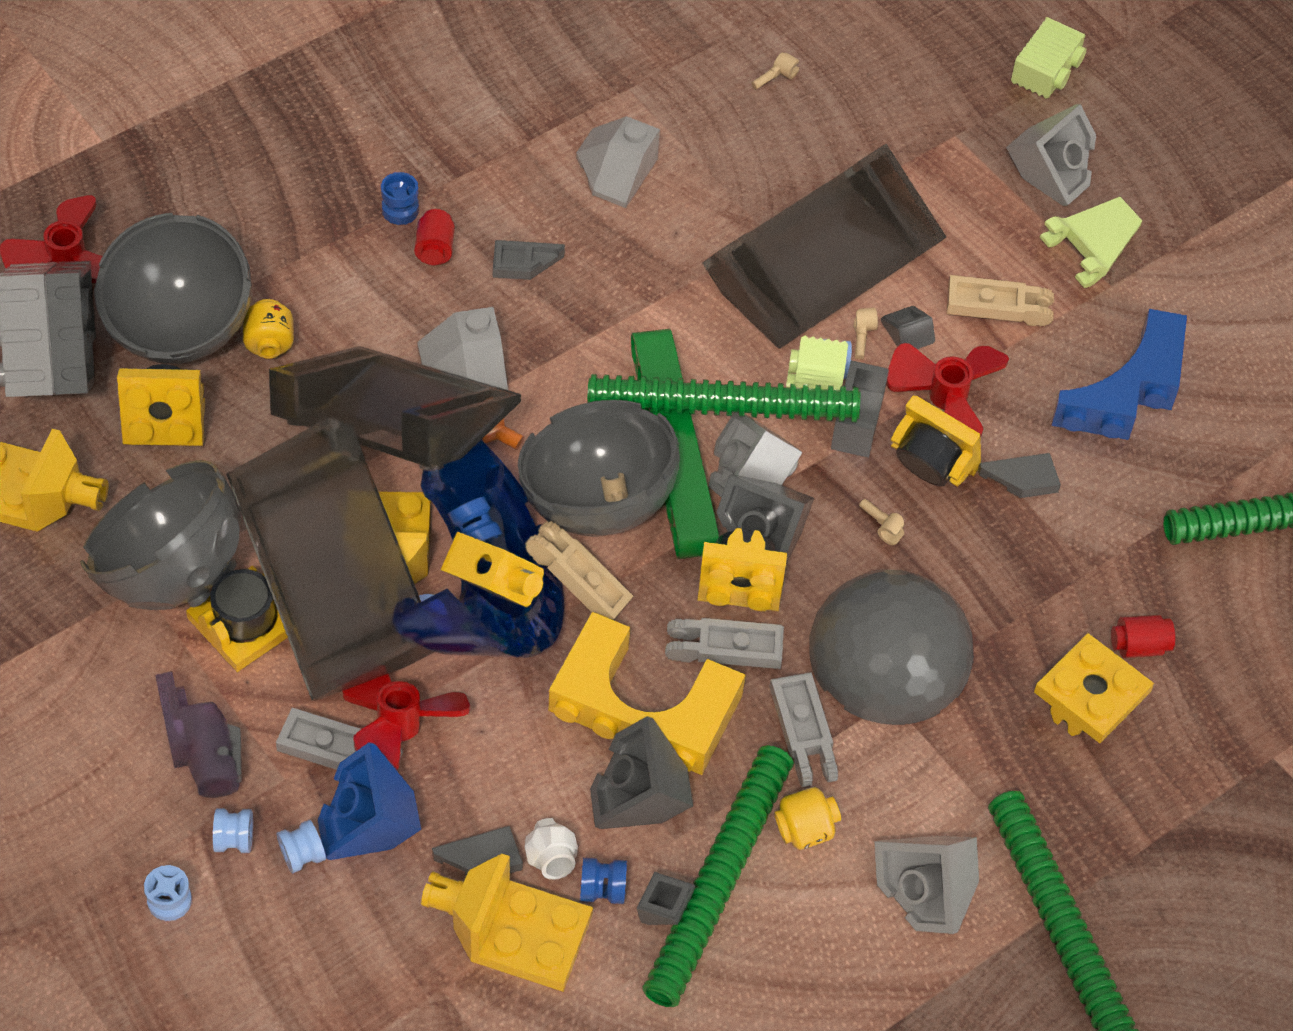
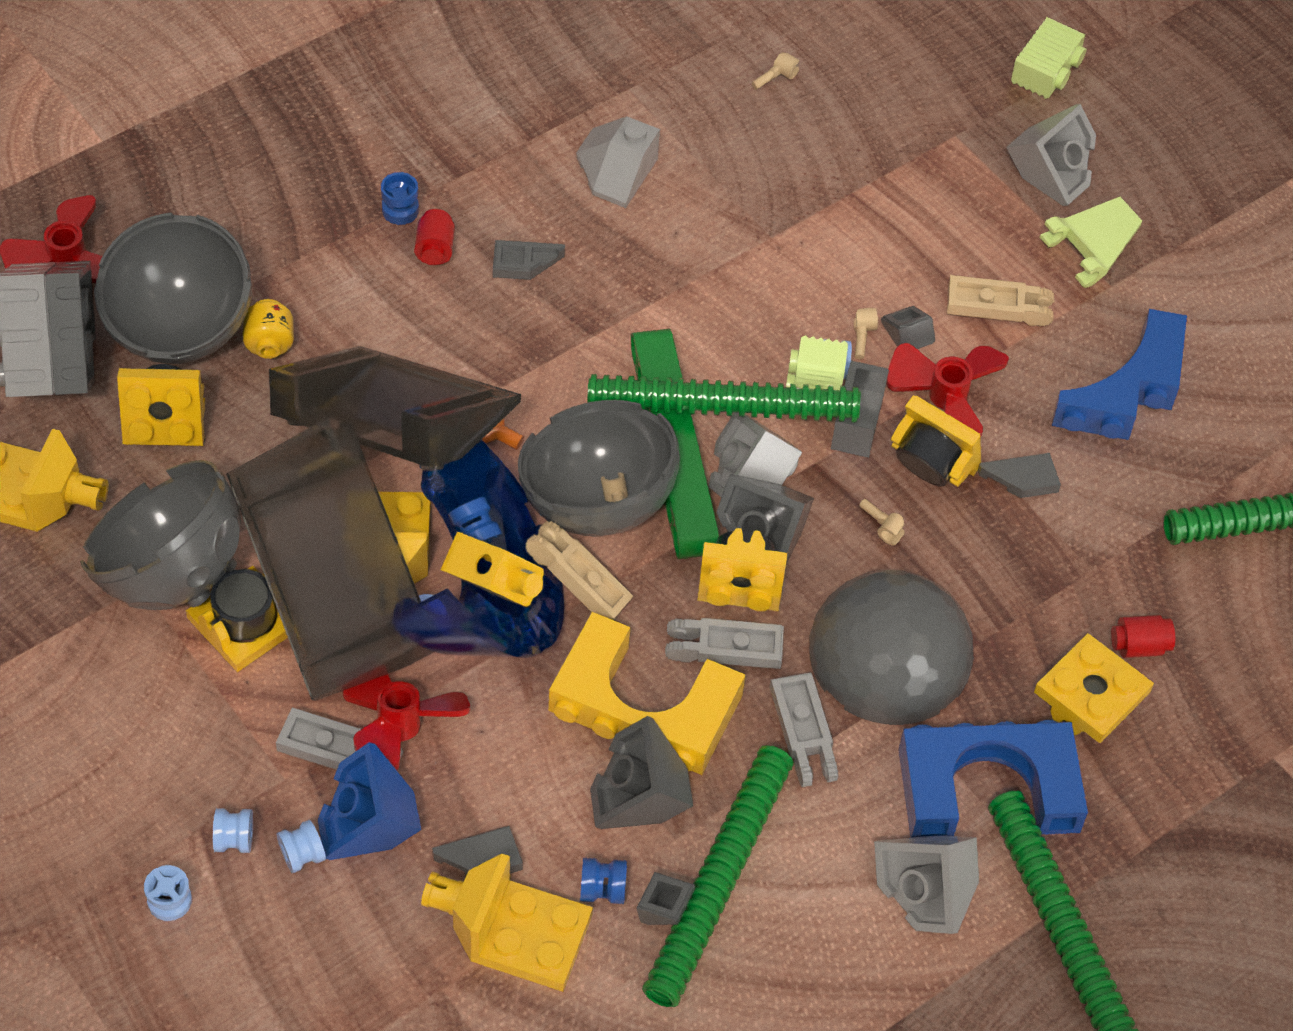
(201, 740): plate -> none
(467, 346): light grey slope -> none
(551, 849): white rock -> none
(807, 818): yellow head -> none
(826, 248): clear smoke slope -> none
(1038, 752): none -> blue arch

